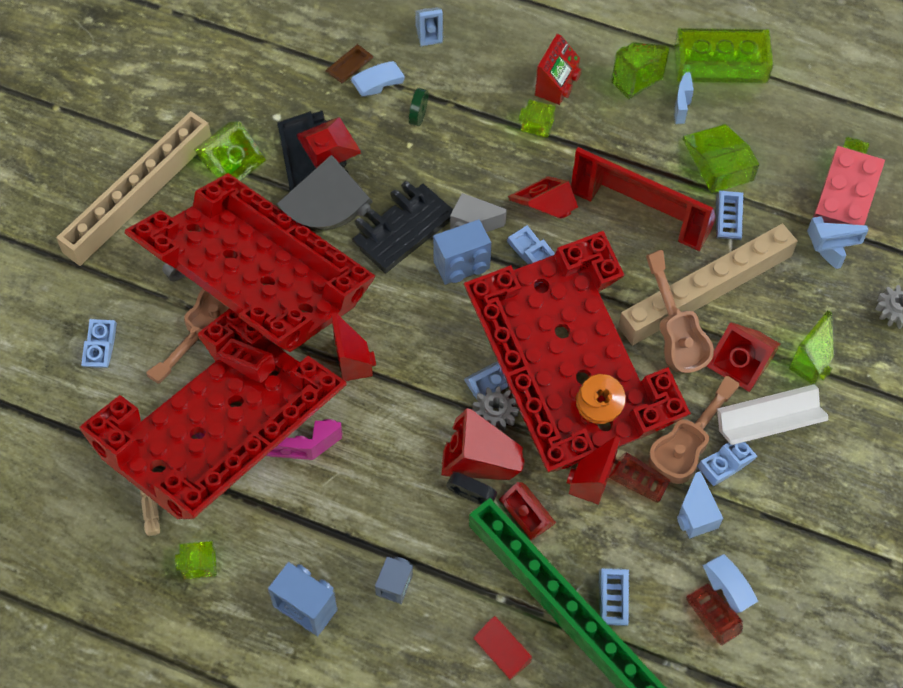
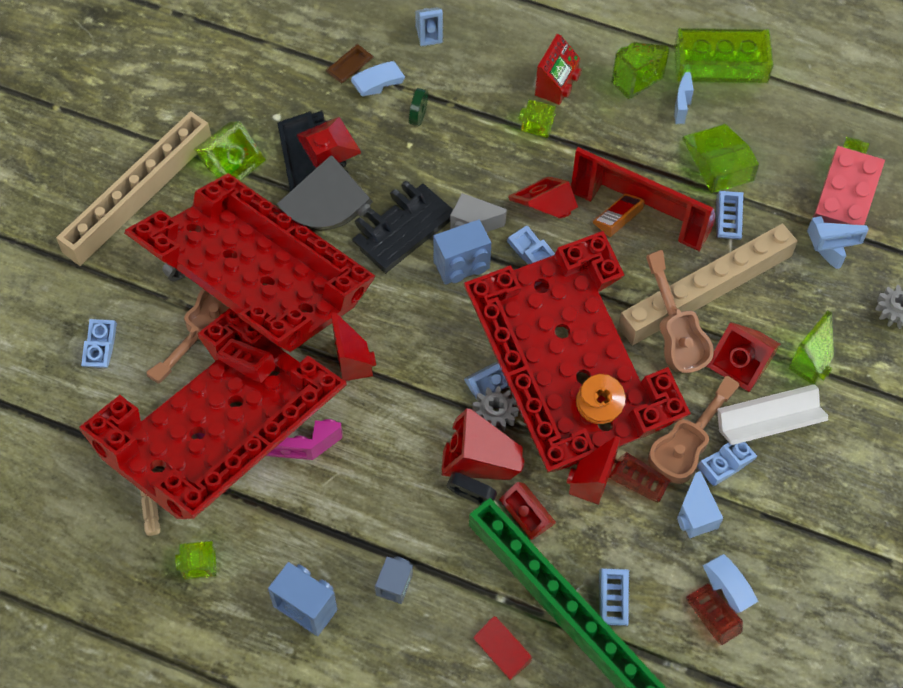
(619, 214): none -> slope

